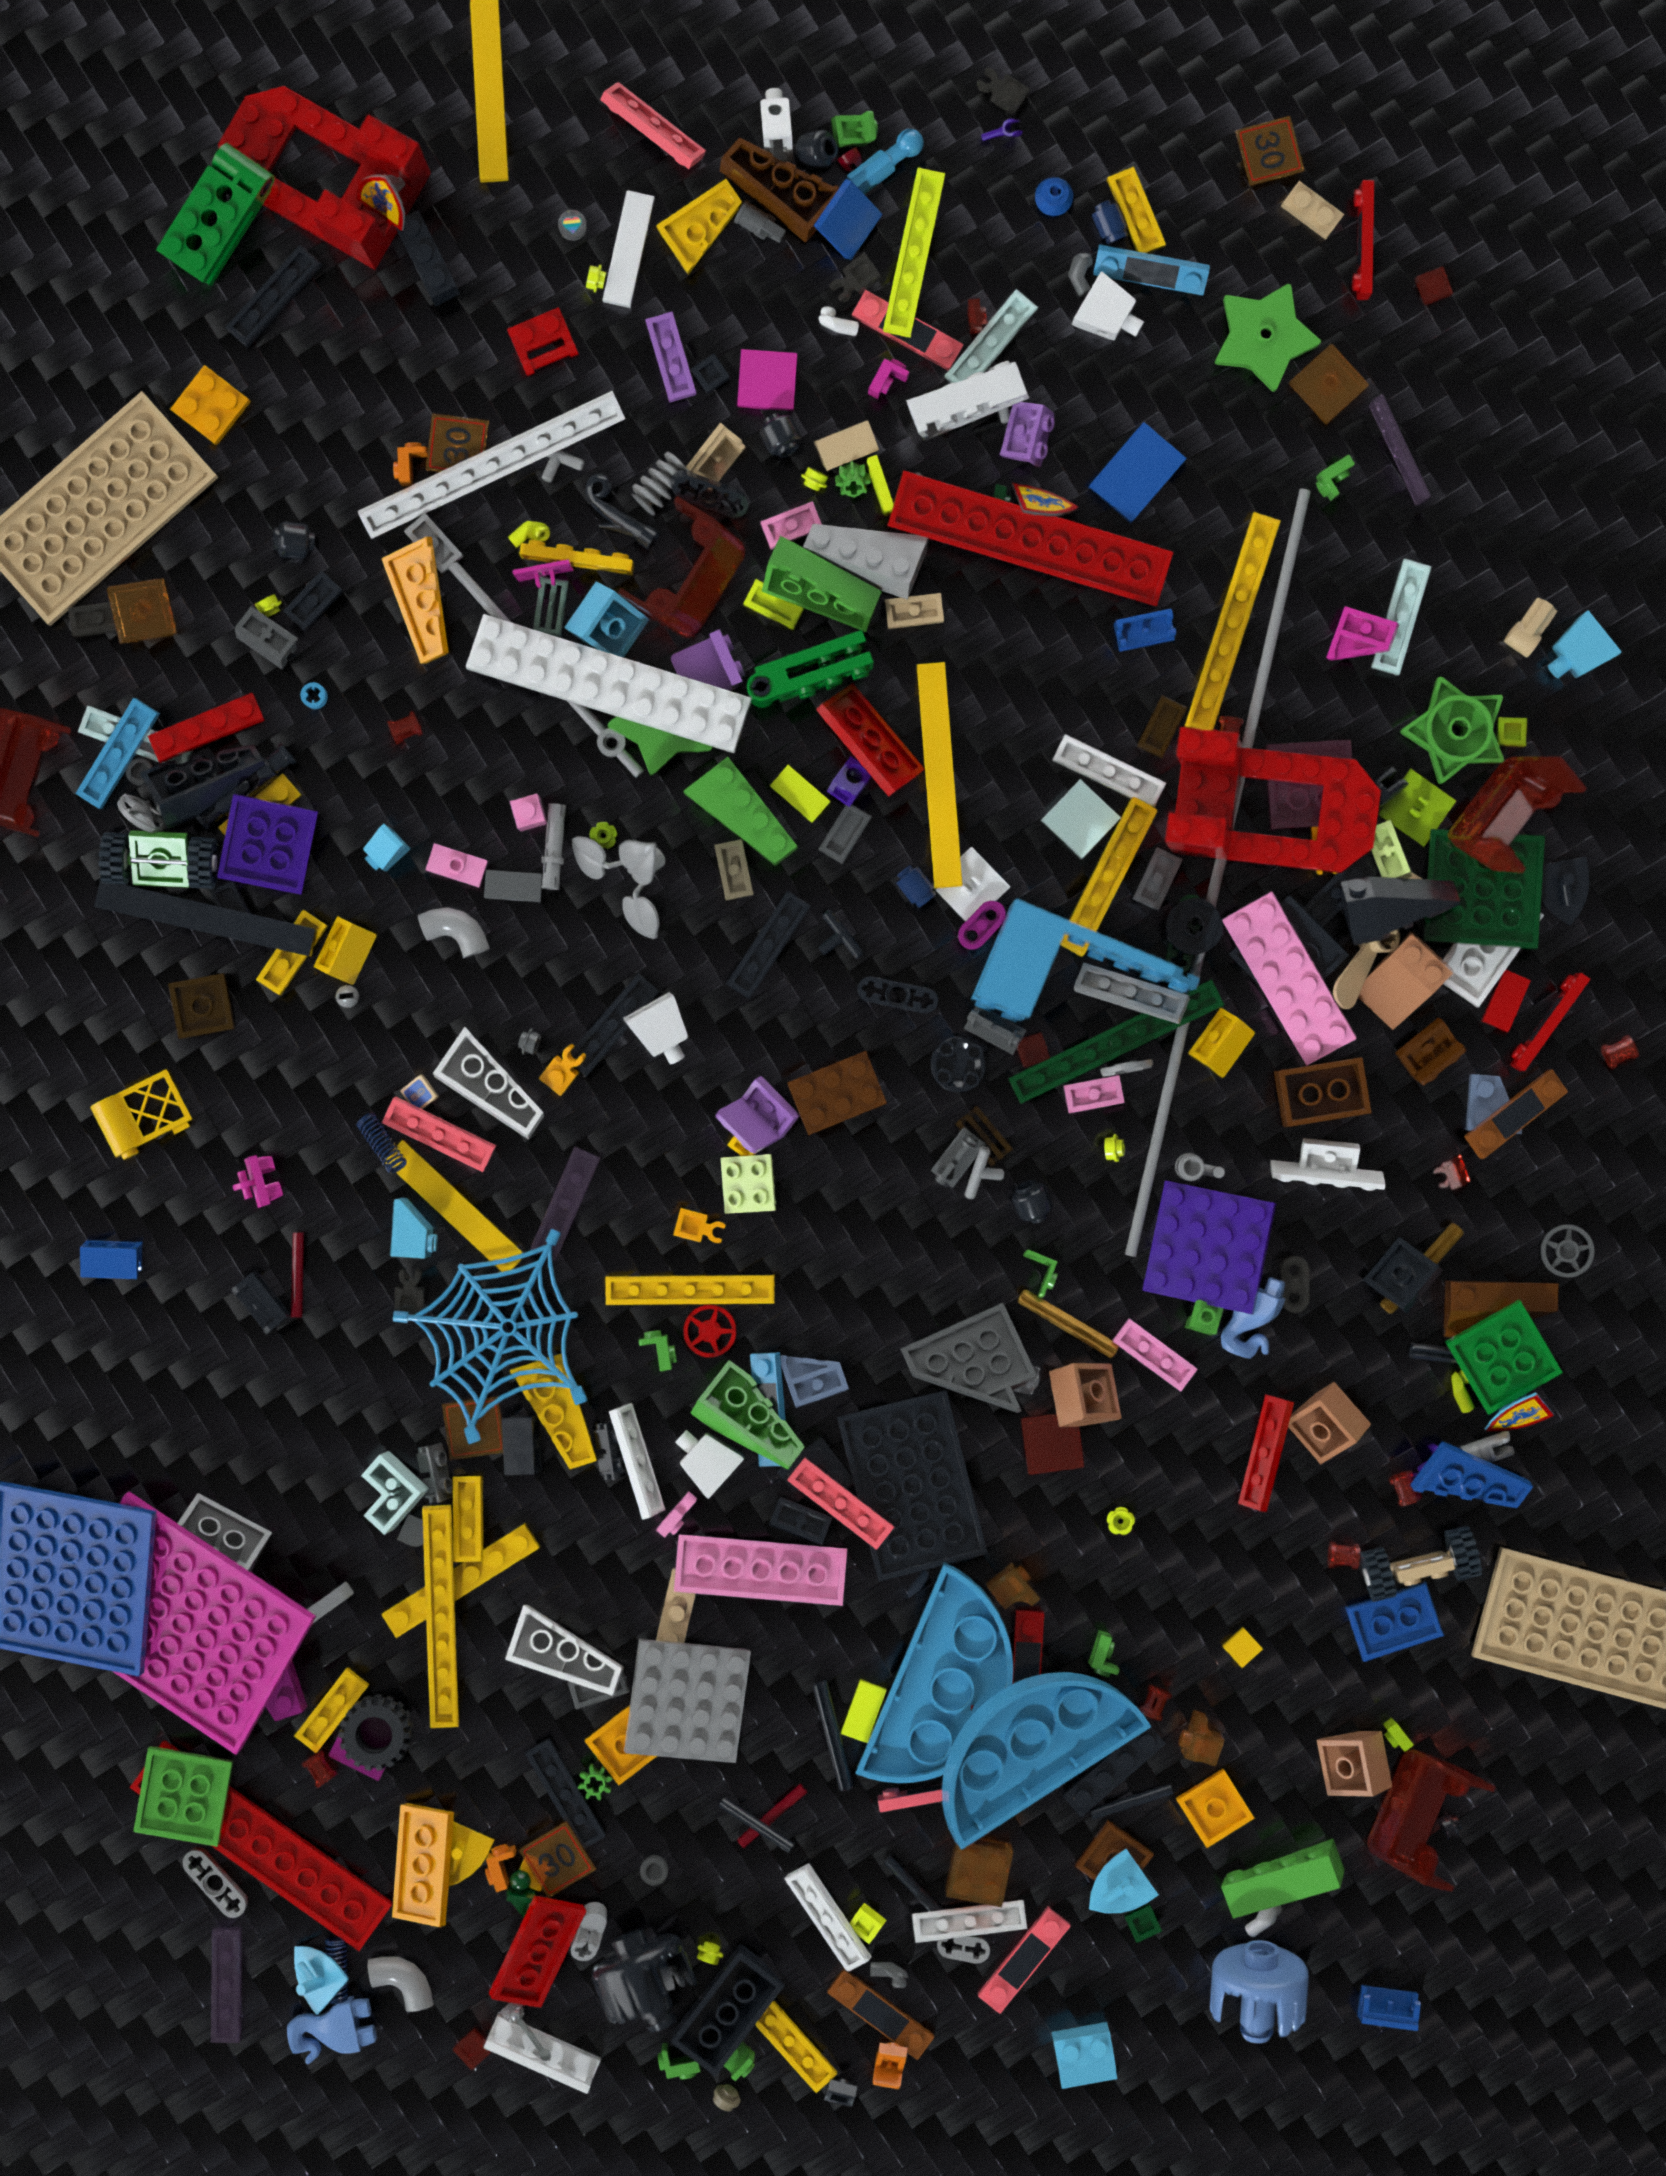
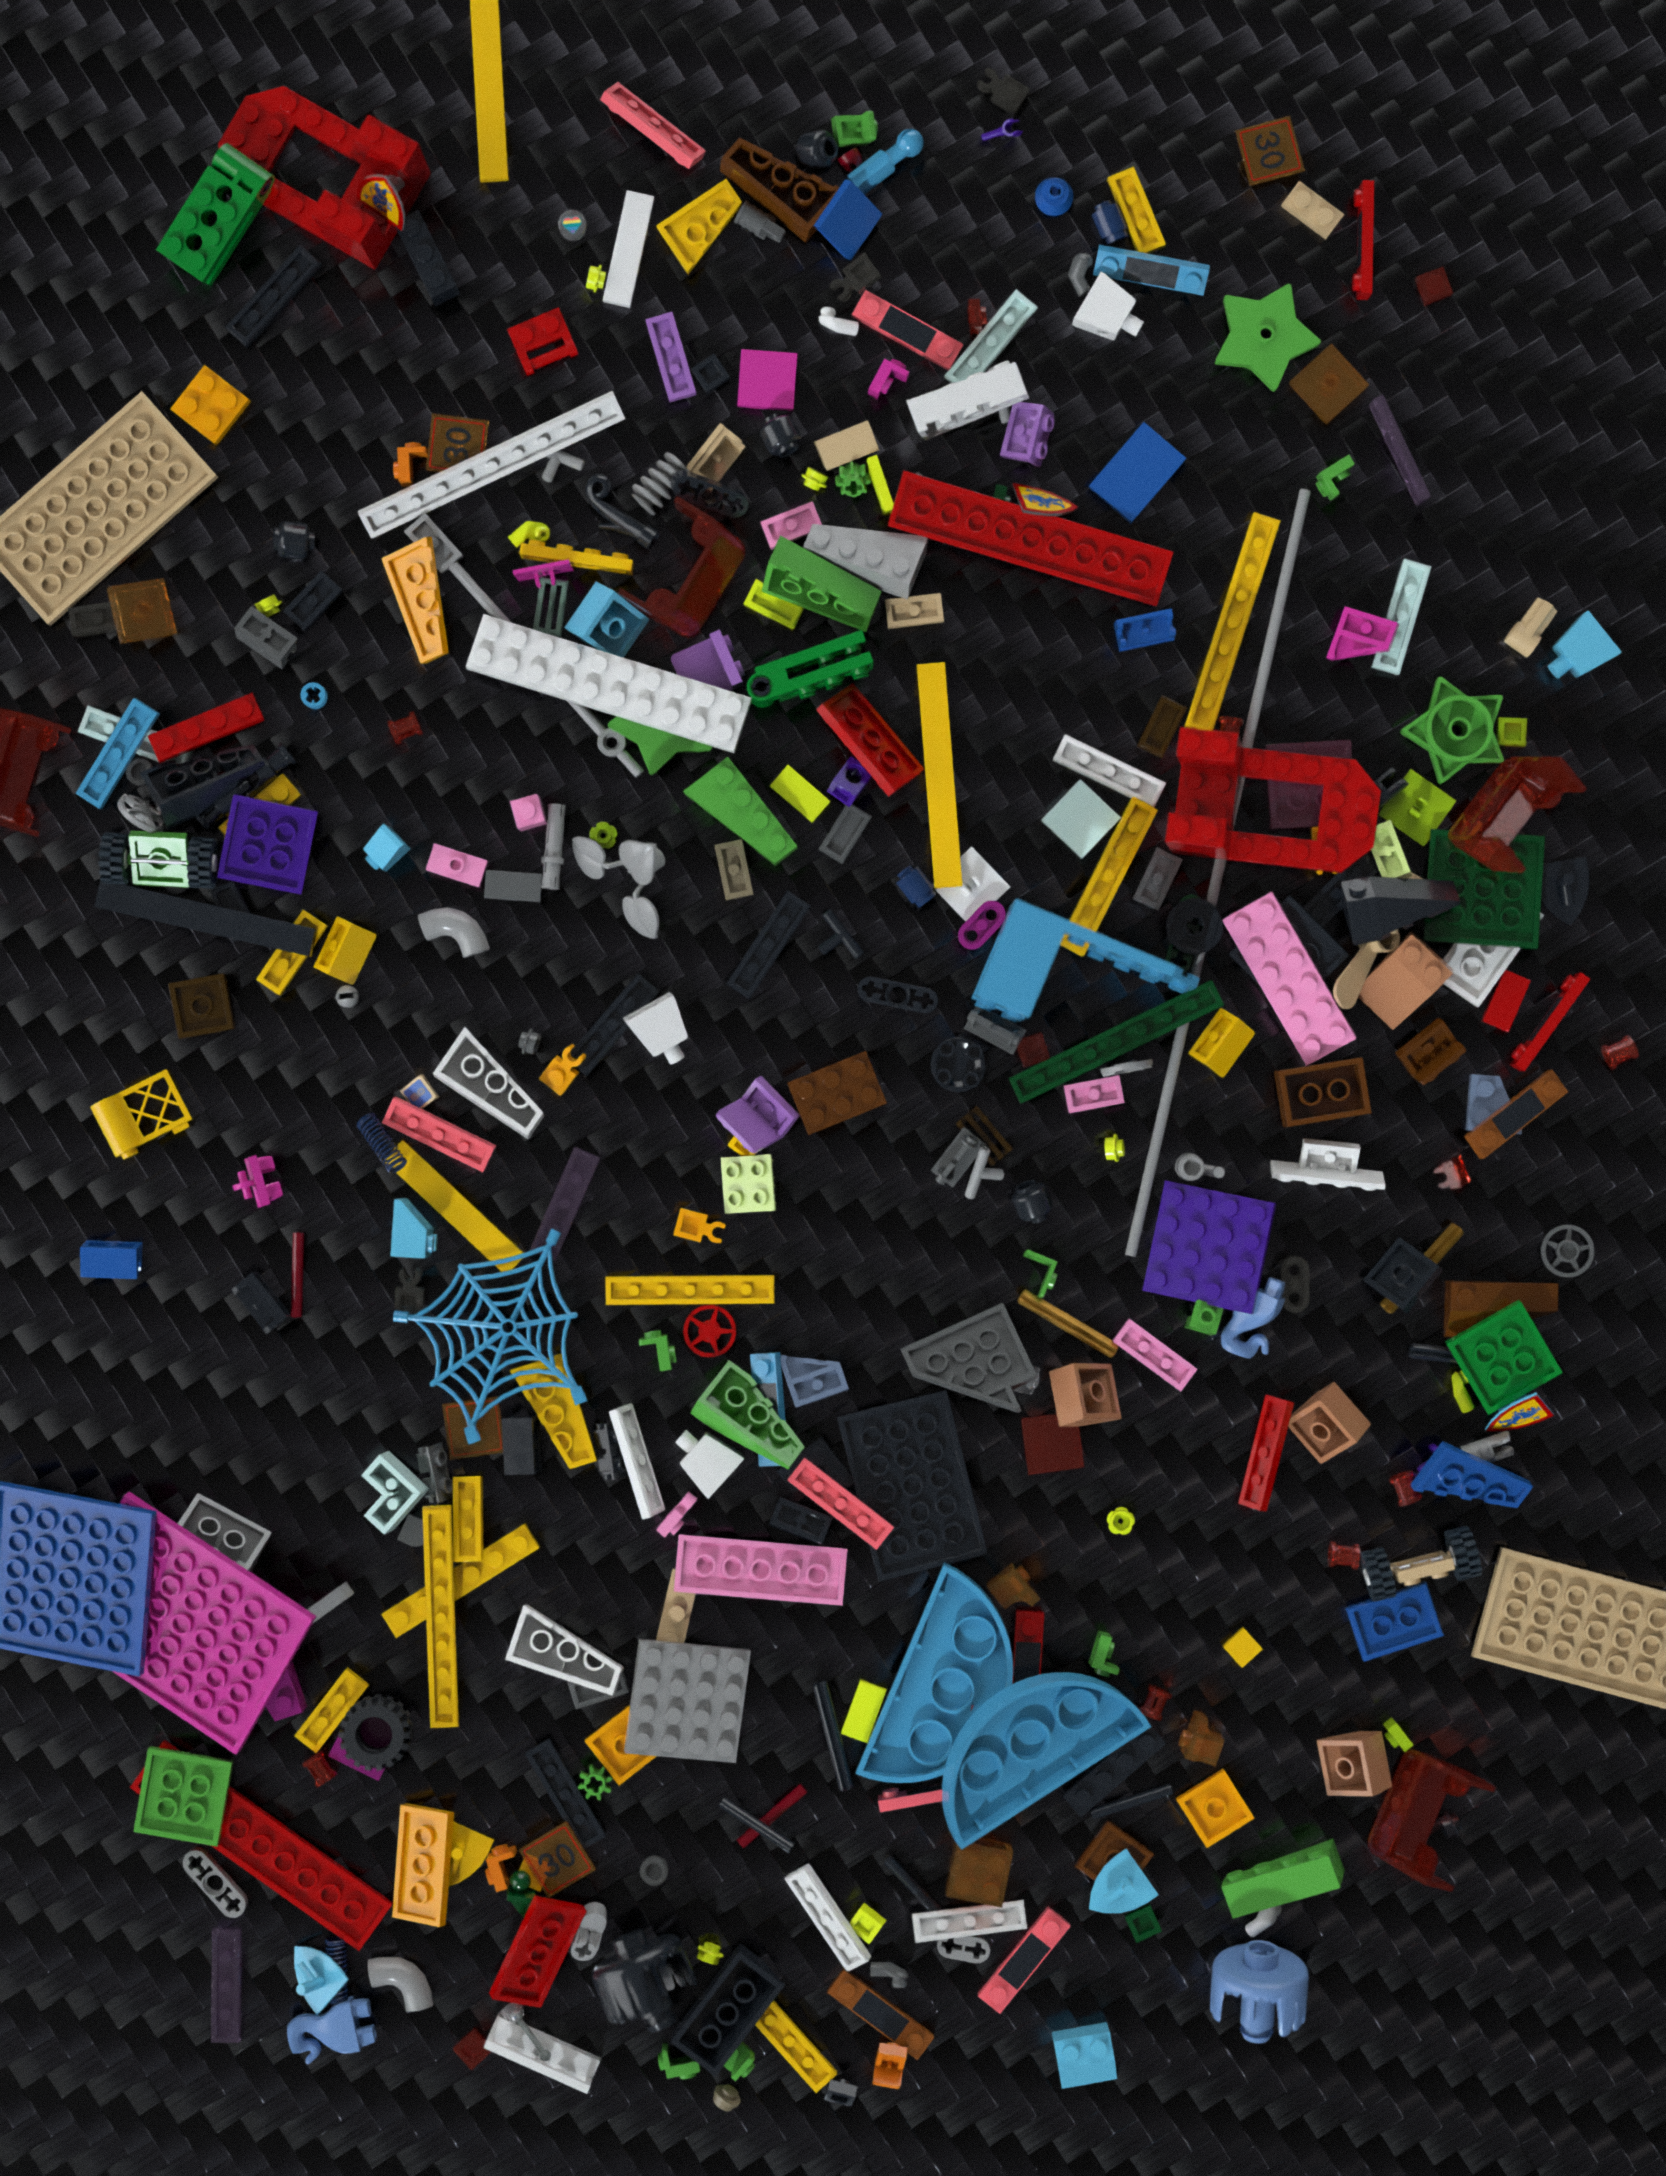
(777, 125): white torso -> none
(914, 252): neon yellow plate -> none
(1131, 993): light grey plate -> none
(1389, 2007): blue hinge -> none

